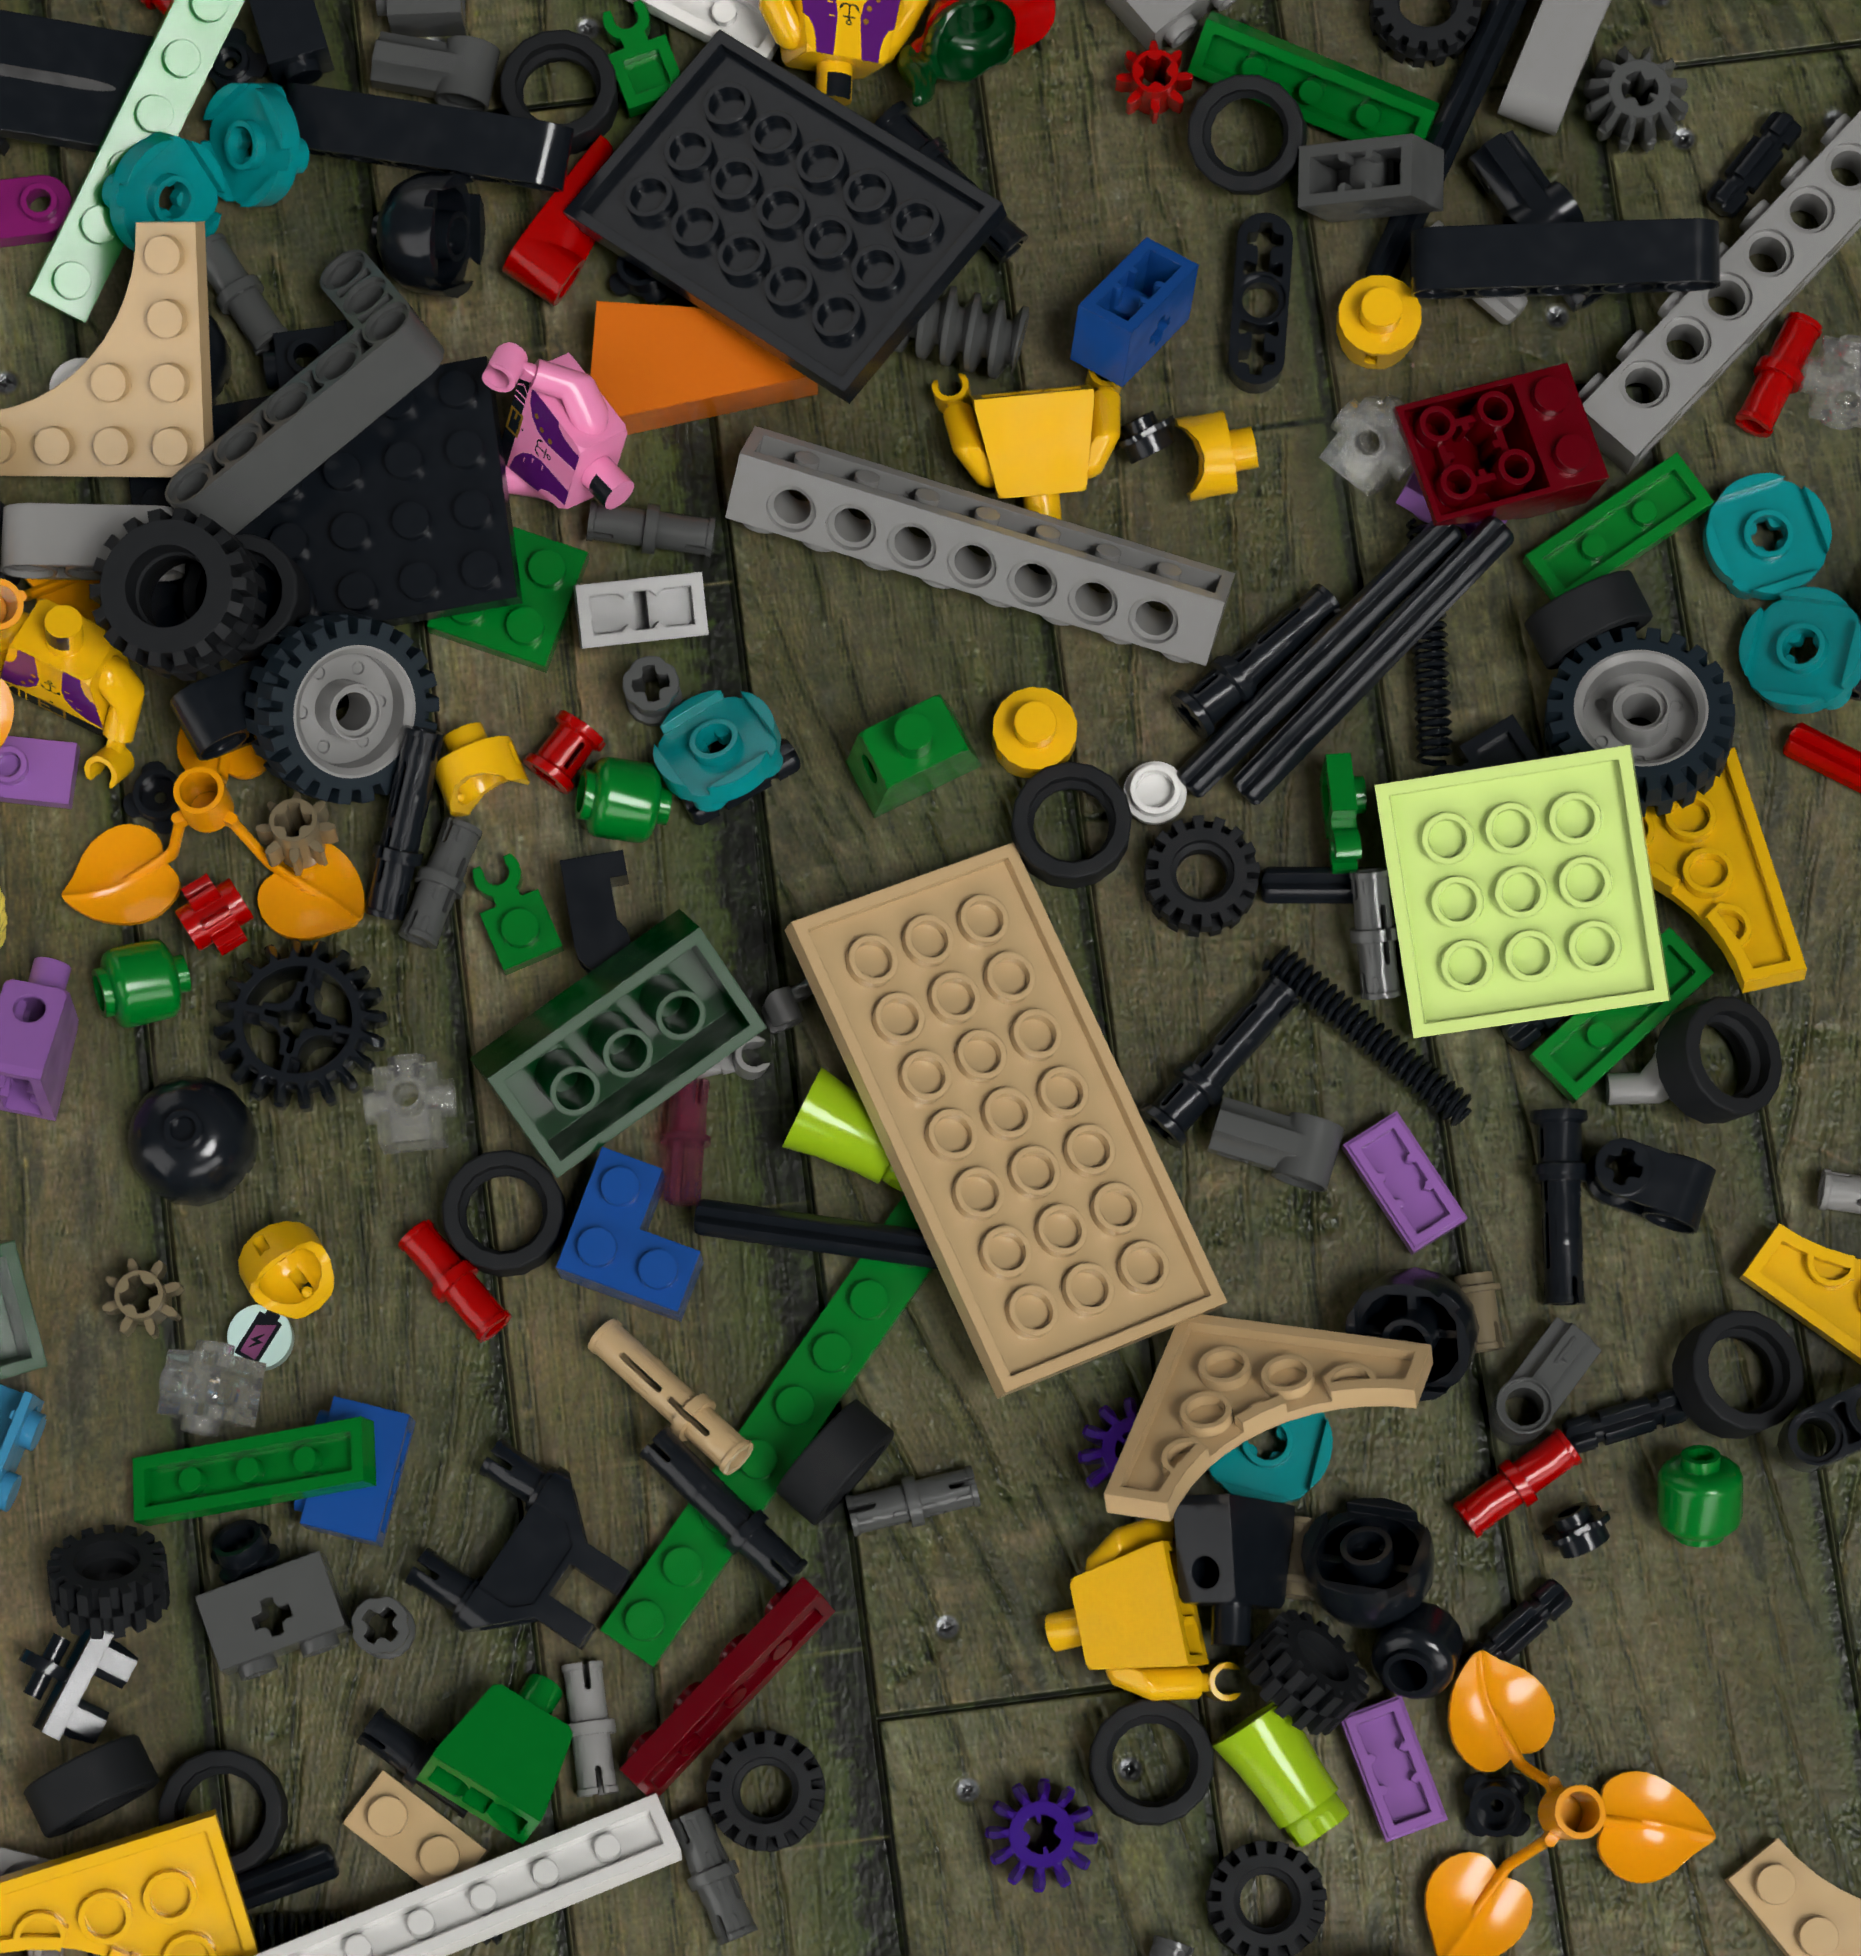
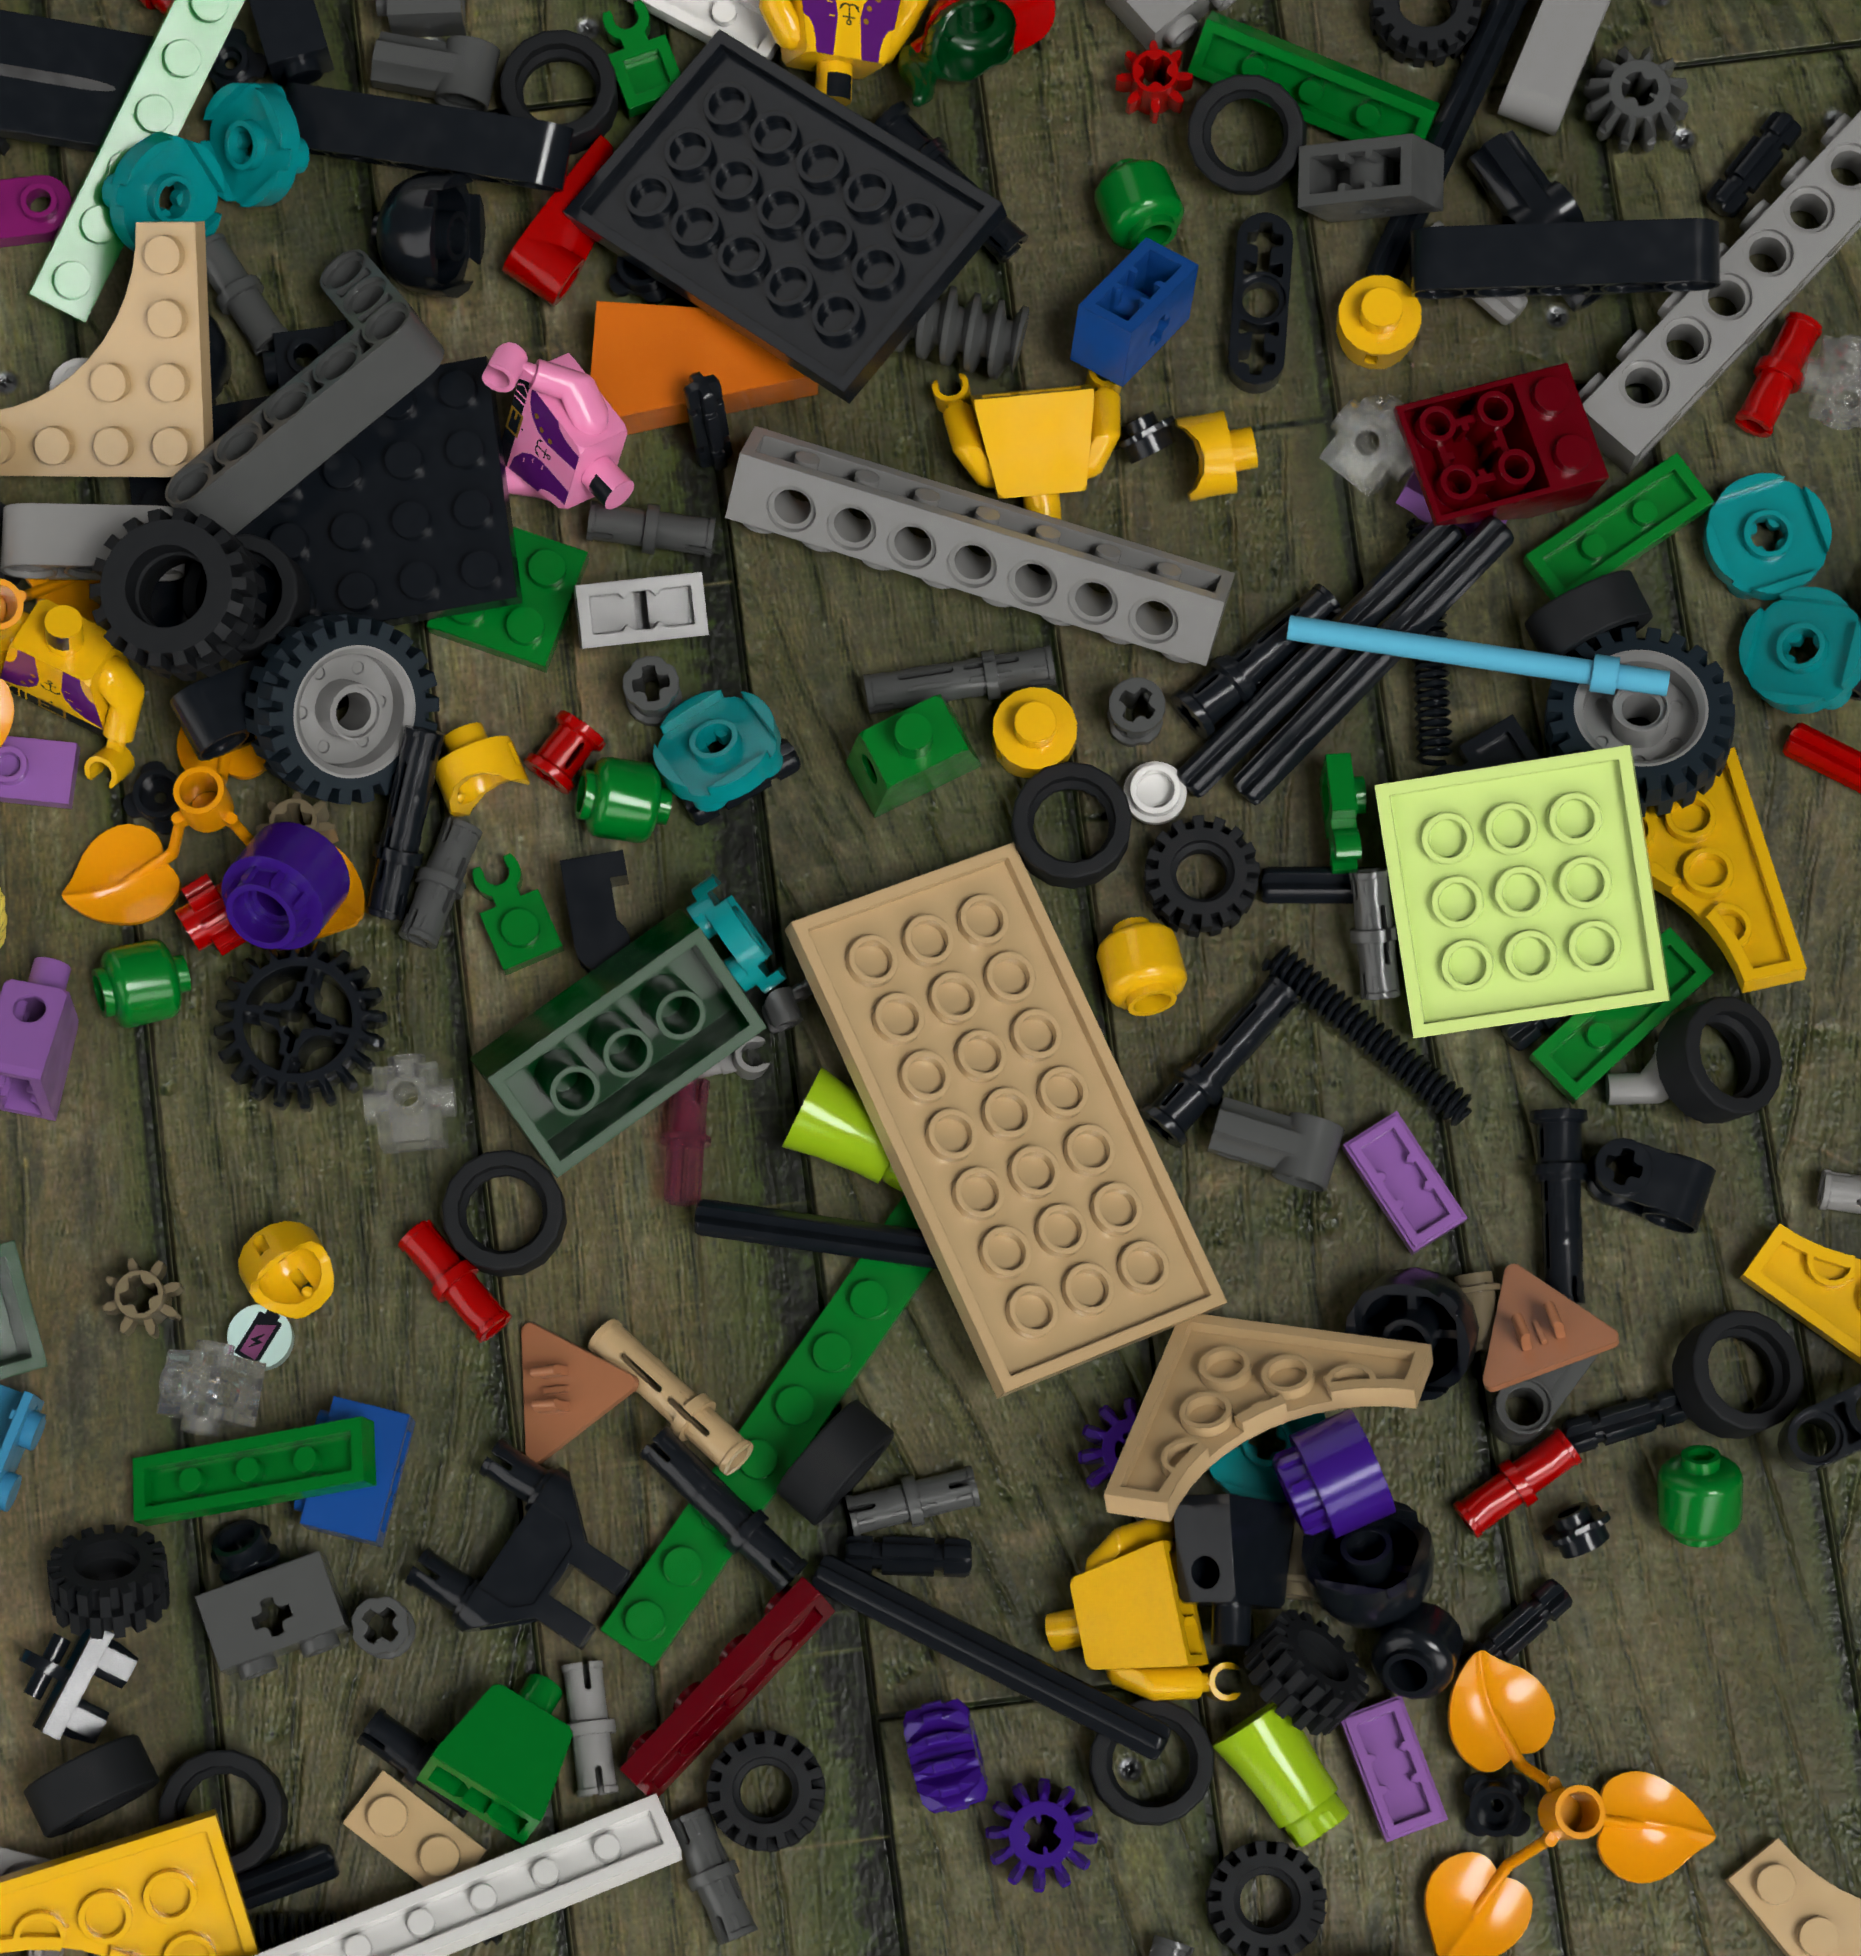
(192, 1140): black cylinder -> none
(284, 886): none -> dark purple piece
(565, 1390): none -> nougat piece
(611, 1243): blue brick -> none
(708, 421): none -> black axle
(738, 935): none -> teal plate
(910, 1555): none -> black axle
(945, 1756): none -> dark purple gear
(961, 679): none -> dark grey pin
(991, 1657): none -> black axle
(1129, 695): none -> dark grey bush
(1138, 203): none -> green head
(1142, 966): none -> yellow head
(1333, 1477): none -> dark purple piece
(1539, 1331): none -> nougat piece
(1601, 674): none -> medium azure bar

